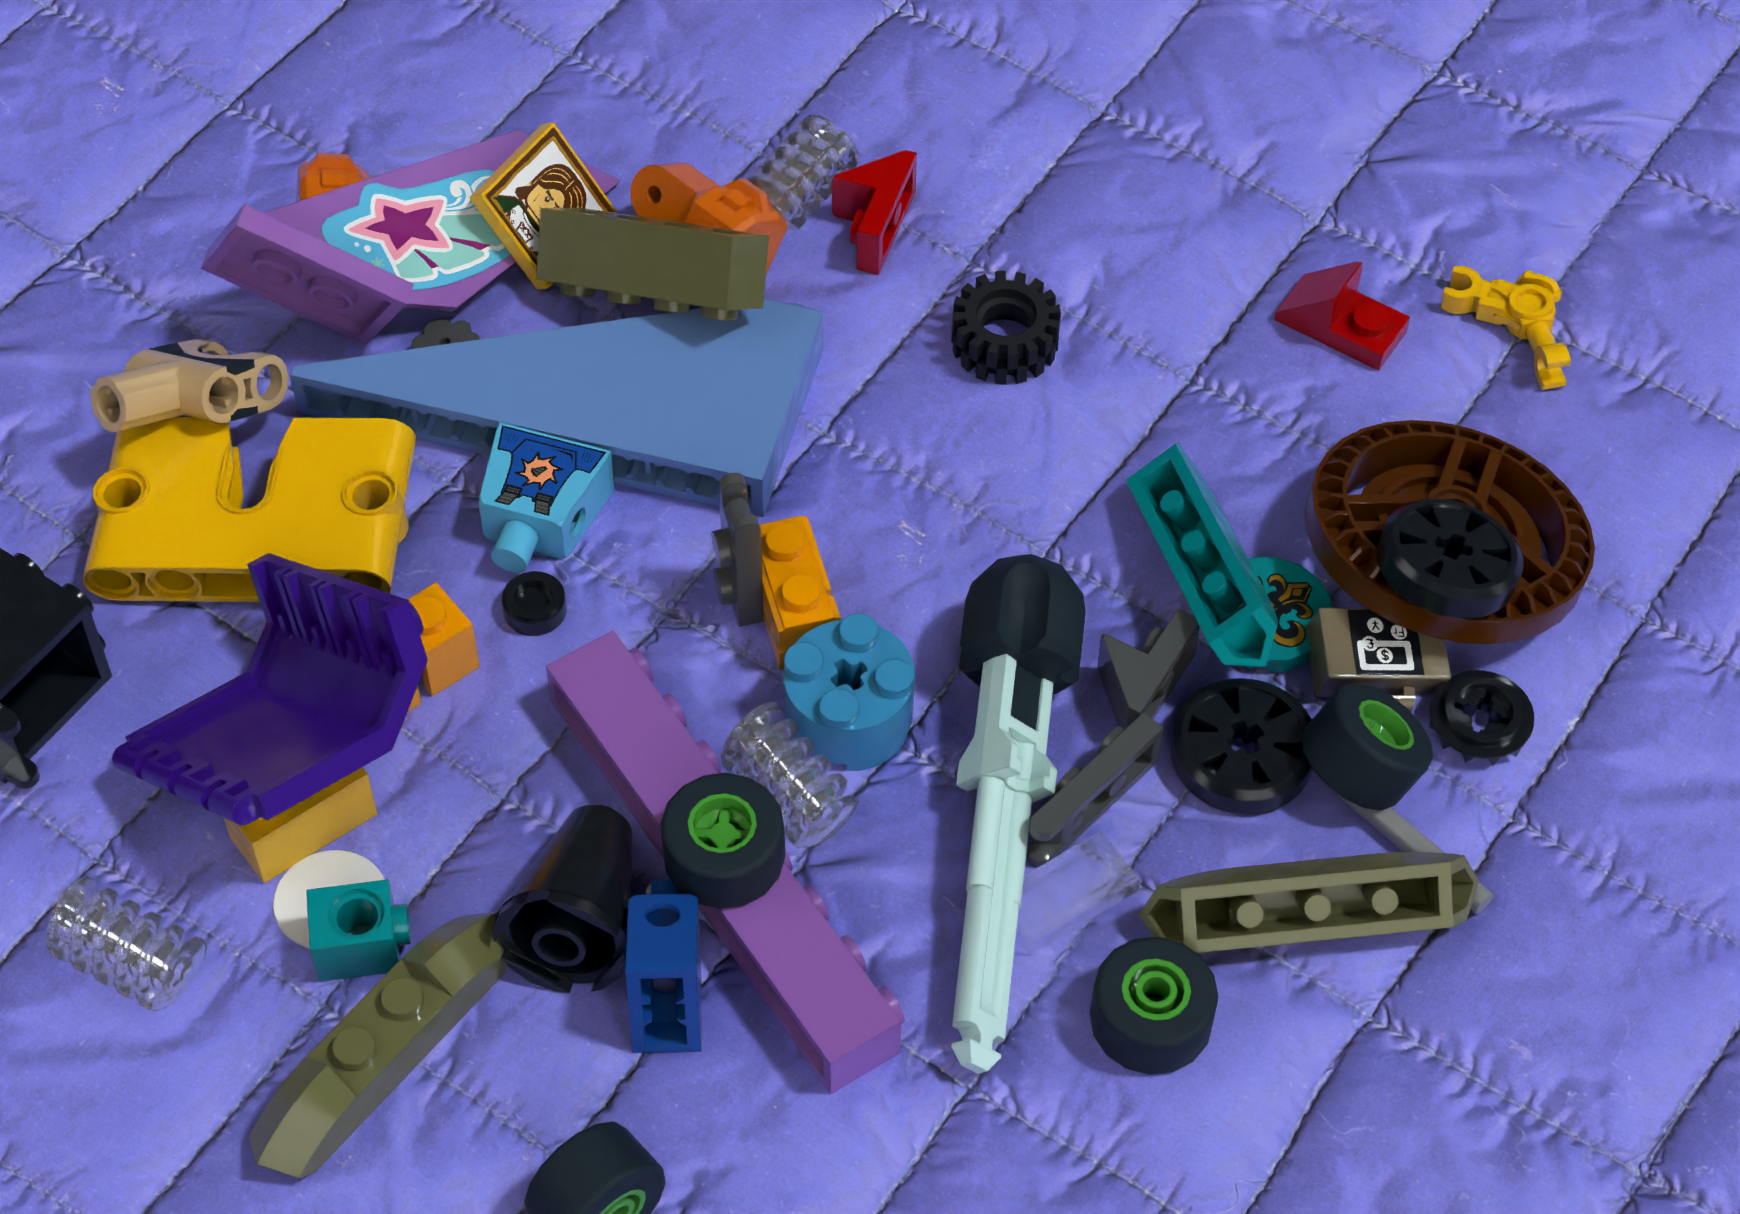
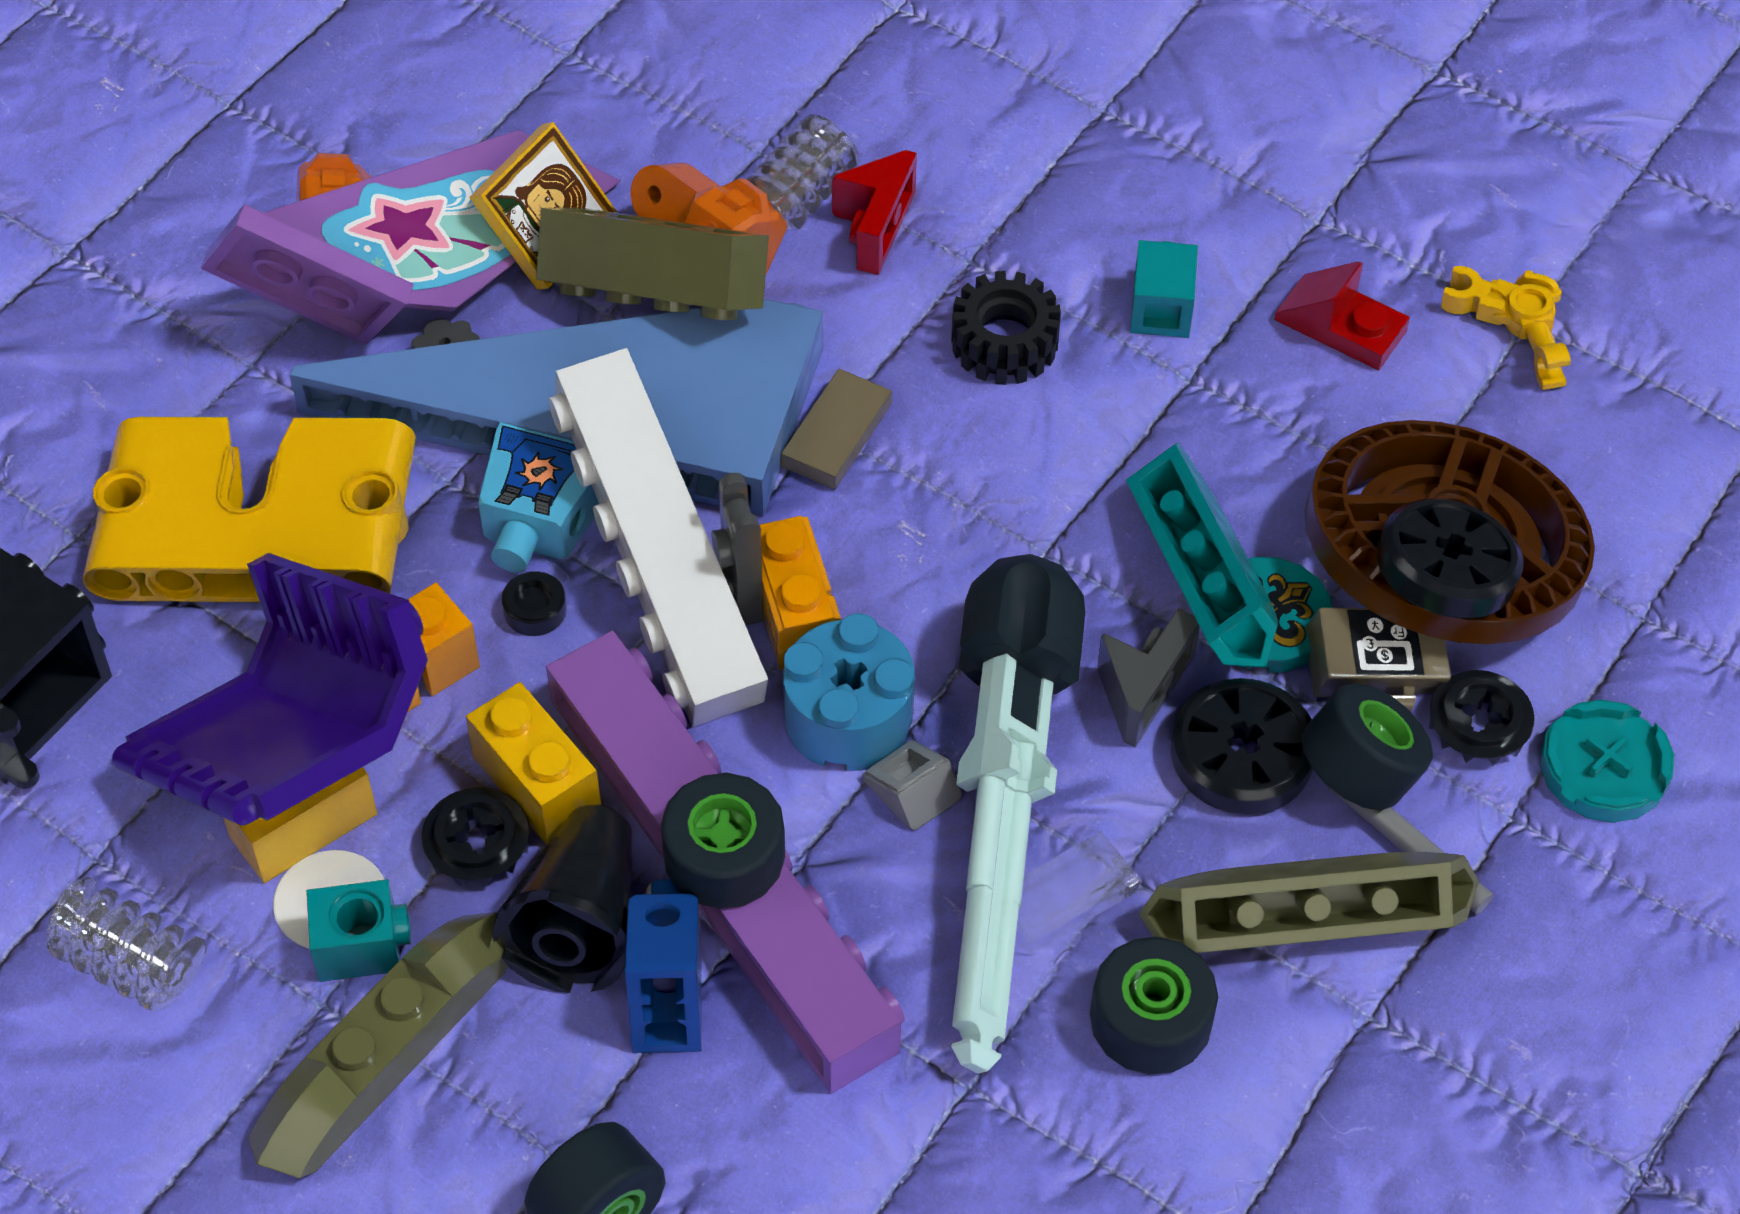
(188, 382): tan connector -> none
(497, 818): none -> black gear
(531, 759): none -> yellow brick
(658, 537): none -> white brick
(773, 757): clear piece -> none
(836, 428): none -> dark tan tile
(914, 783): none -> light grey slope
(1089, 792): dark grey hinge -> none
(1164, 288): none -> teal brick
(1606, 761): none -> teal tile

